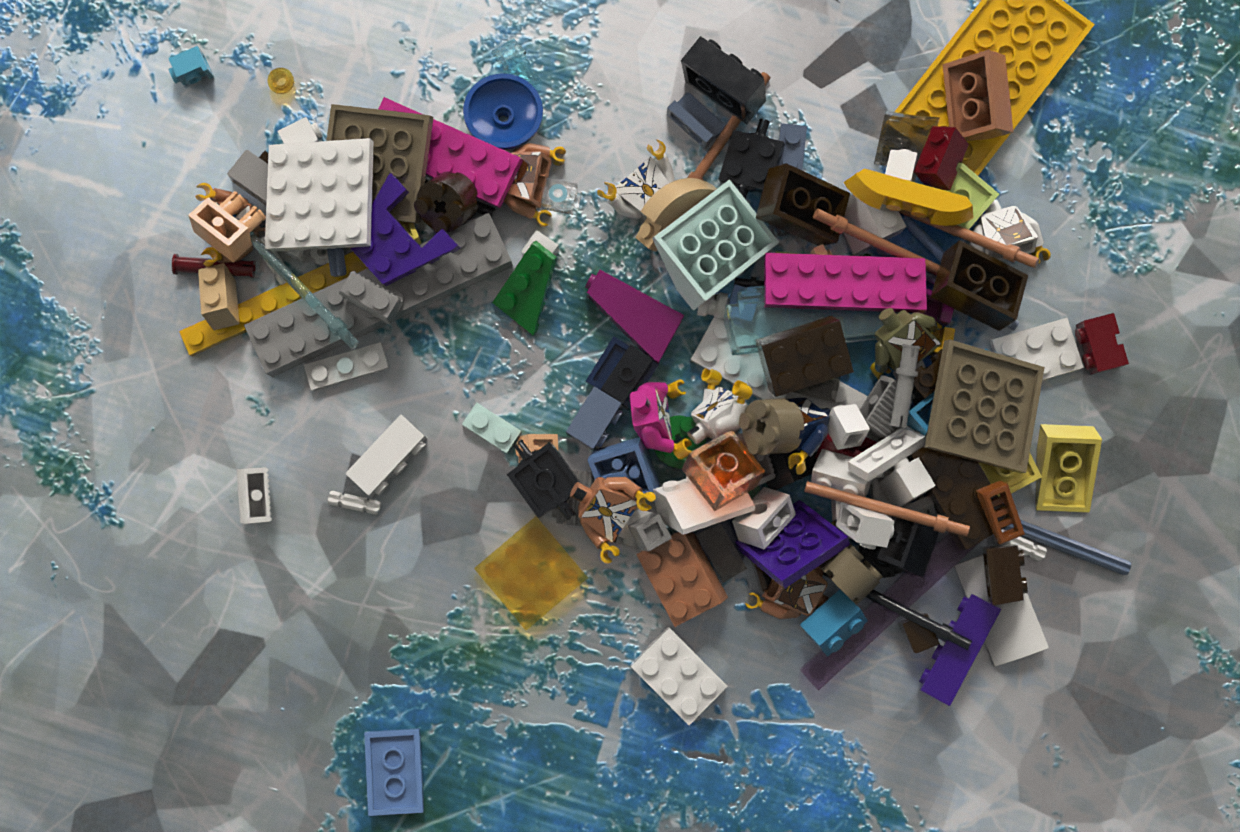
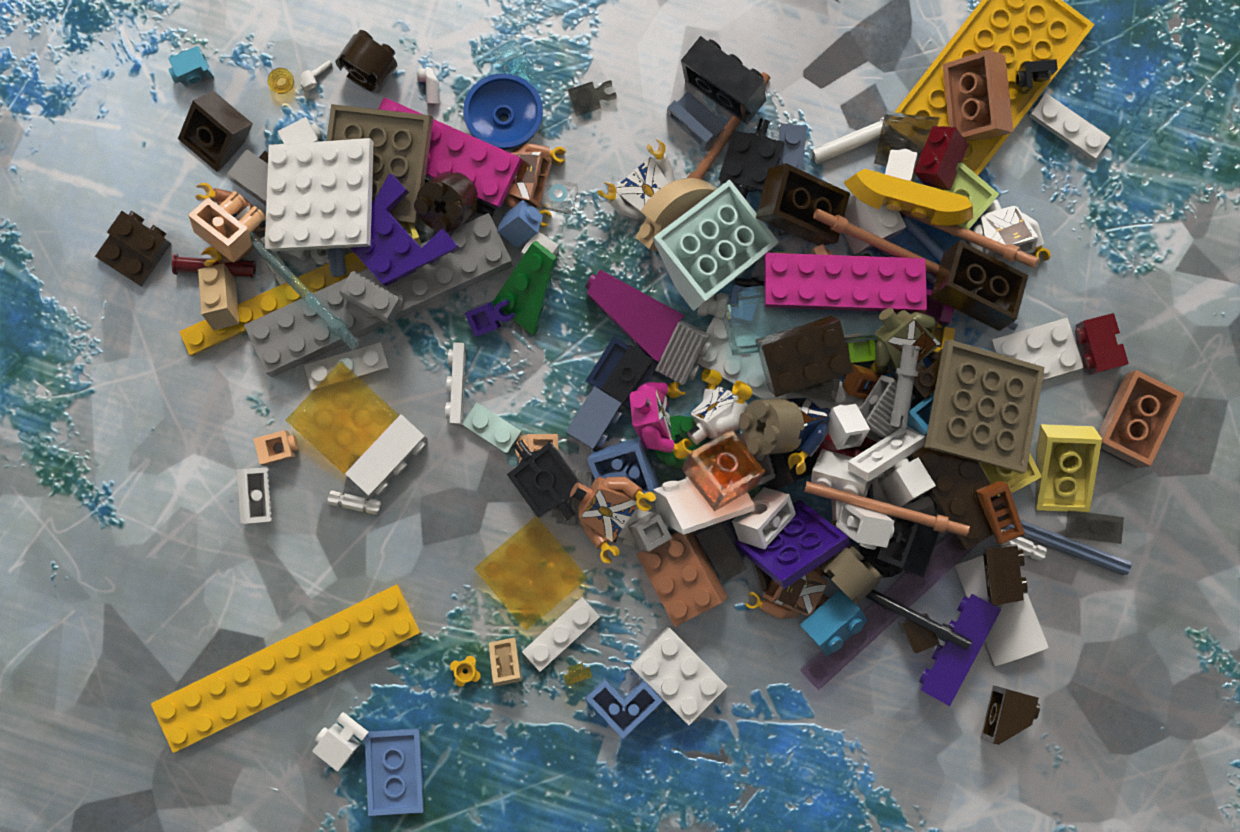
(133, 247): none -> dark brown plate
(214, 130): none -> dark brown slope
(266, 445): none -> light nougat brick
(285, 668): none -> yellow plate
(308, 77): none -> white hand
(338, 744): none -> white brick
(342, 417): none -> clear yellow plate
(367, 61): none -> dark brown brick
(432, 84): none -> white arm
(456, 384): none -> white plate
(460, 677): none -> yellow plate
(486, 318): none -> dark purple plate
(505, 662): none -> tan slope
(520, 223): none -> medium blue brick
(560, 634): none -> white plate
(577, 673): none -> clear yellow plate
(586, 97): none -> clear smoke plate
(623, 712): none -> medium blue brick
(683, 352): none -> light grey brick
(847, 142): none -> white pin
(856, 381): none -> dark orange slope
(861, 351): none -> lime plate
(1008, 714): none -> dark brown slope
(1035, 70): none -> black bracket
(1069, 127): none -> white plate
(1094, 527): none -> clear smoke plate
(1139, 418): none -> nougat brick

